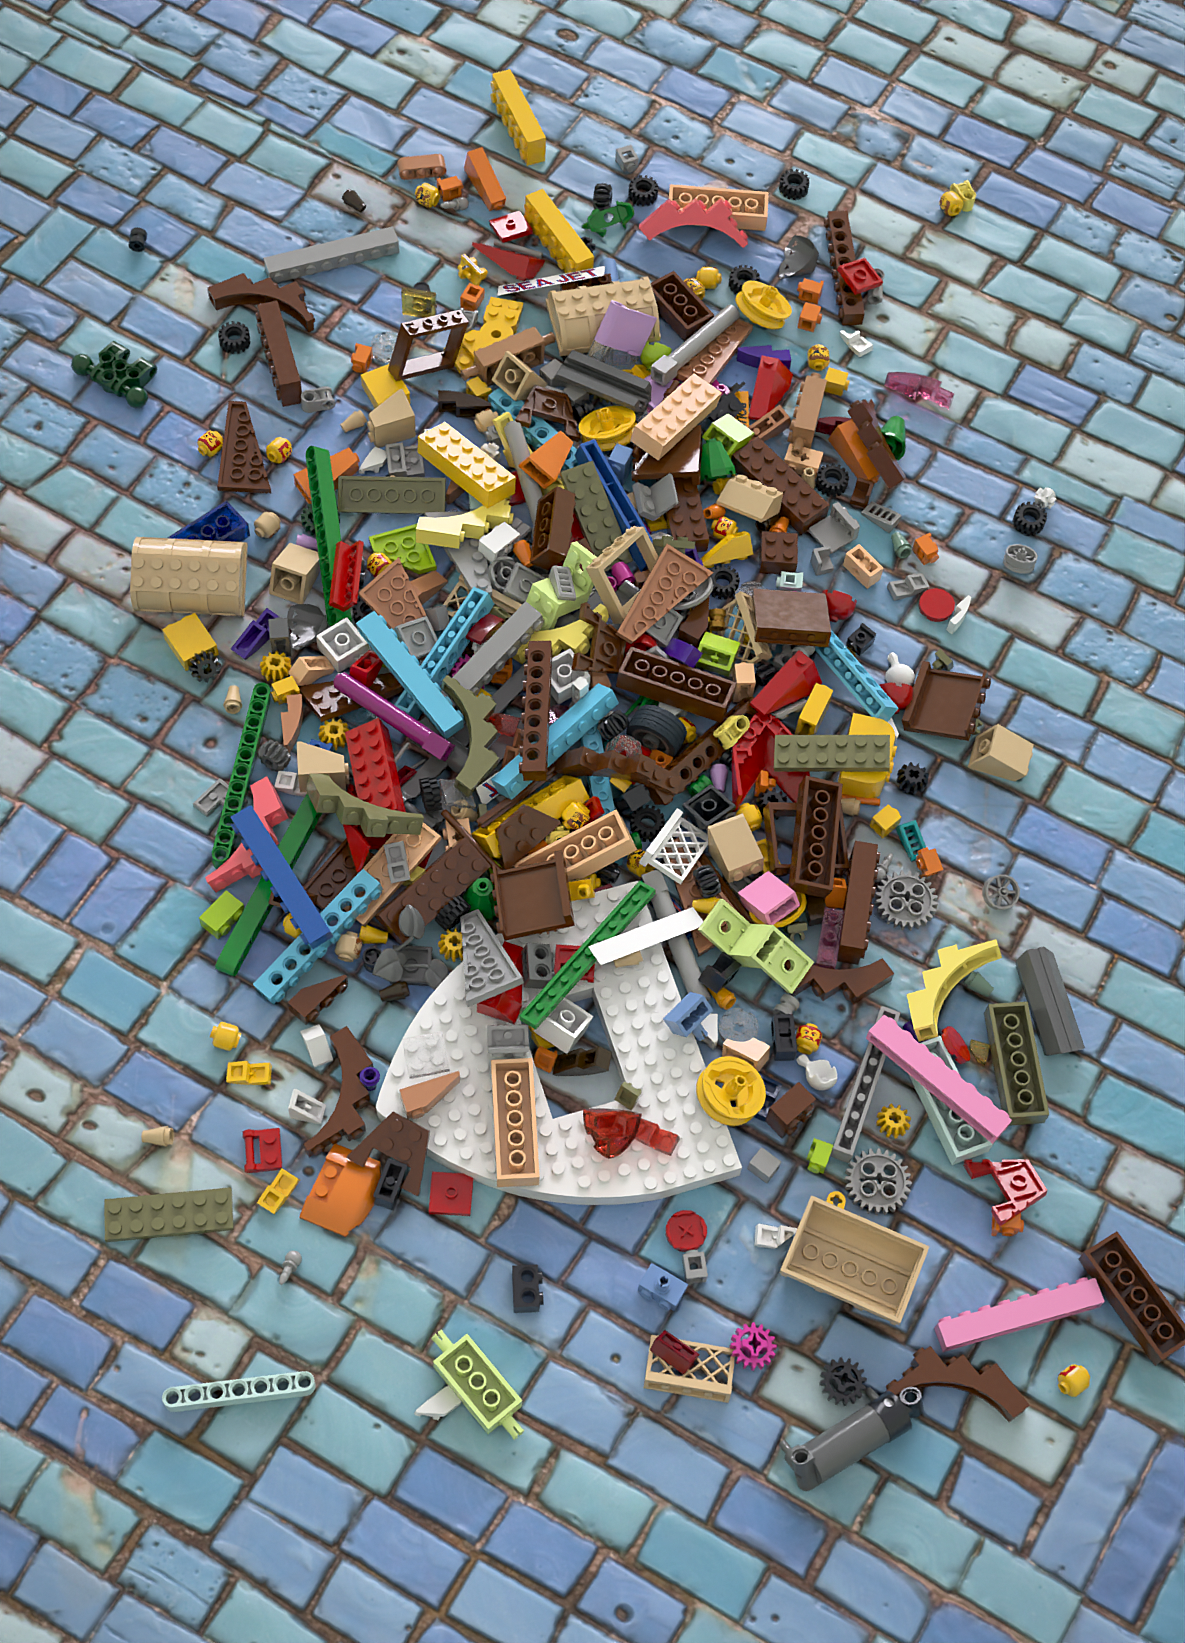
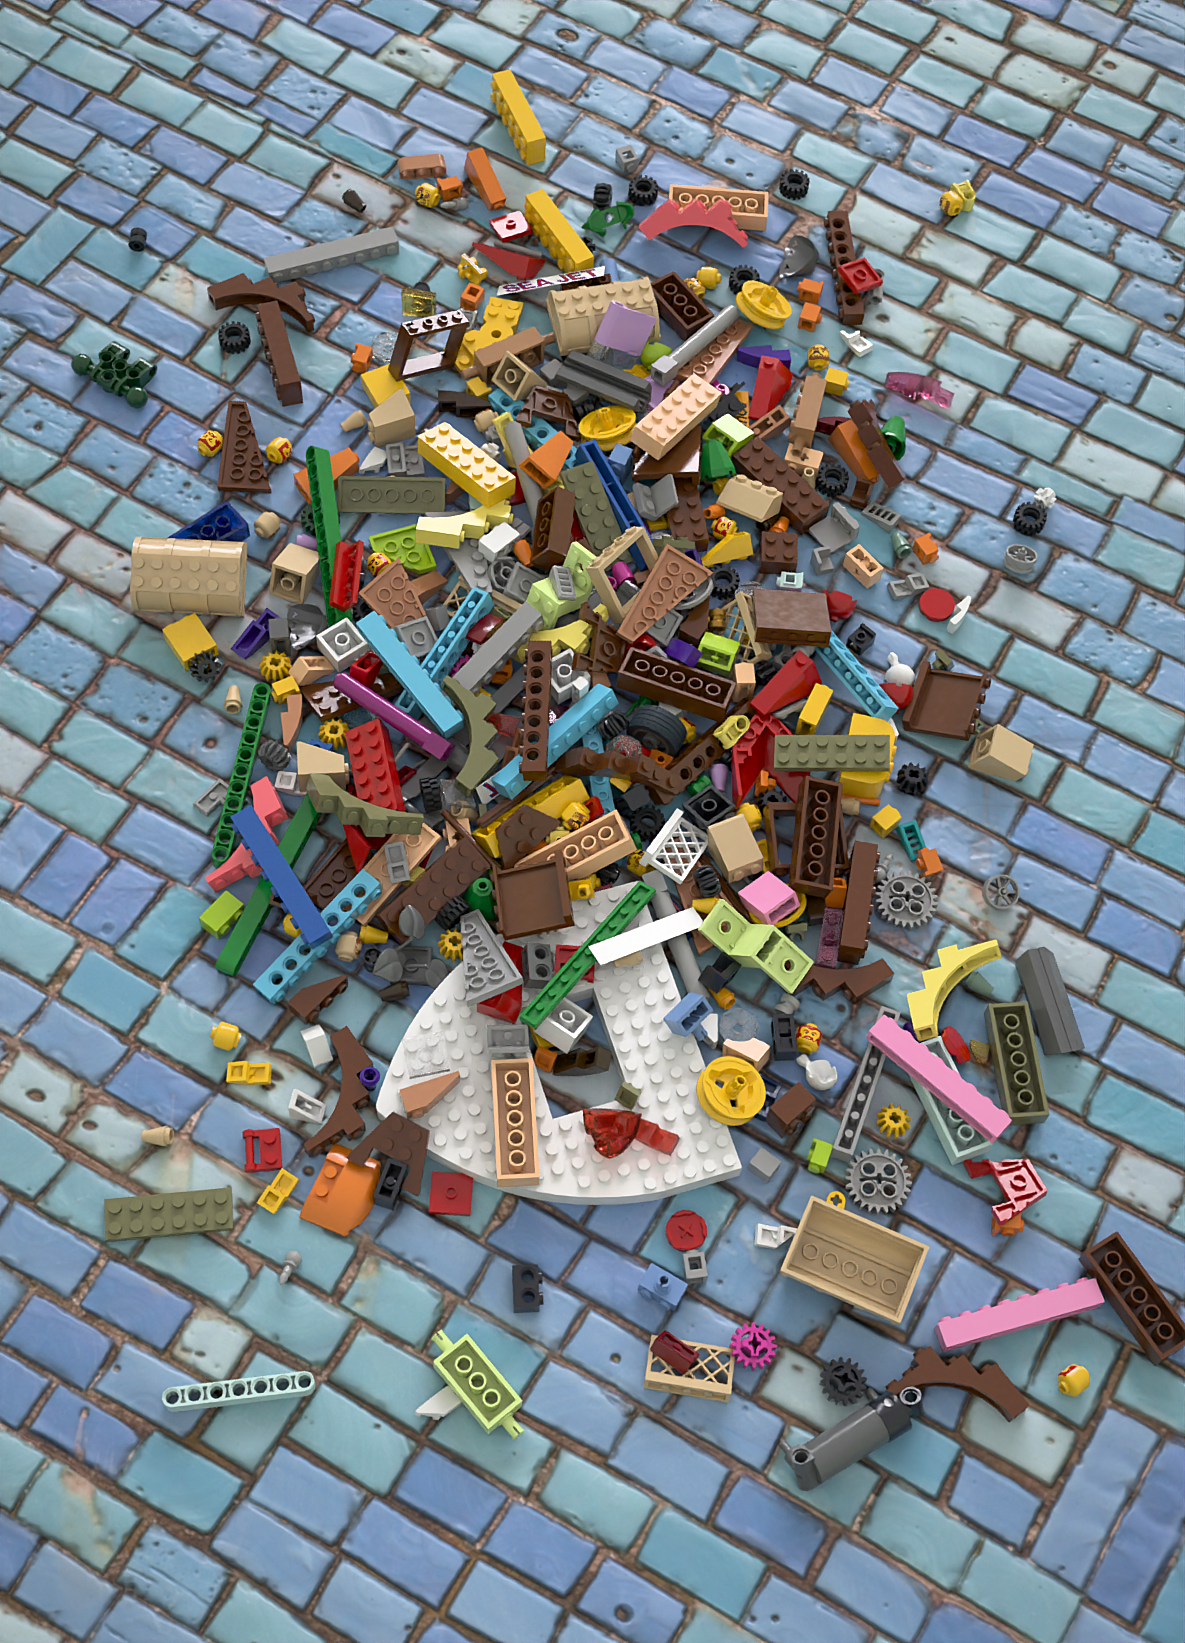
(315, 400): light grey piece -> none

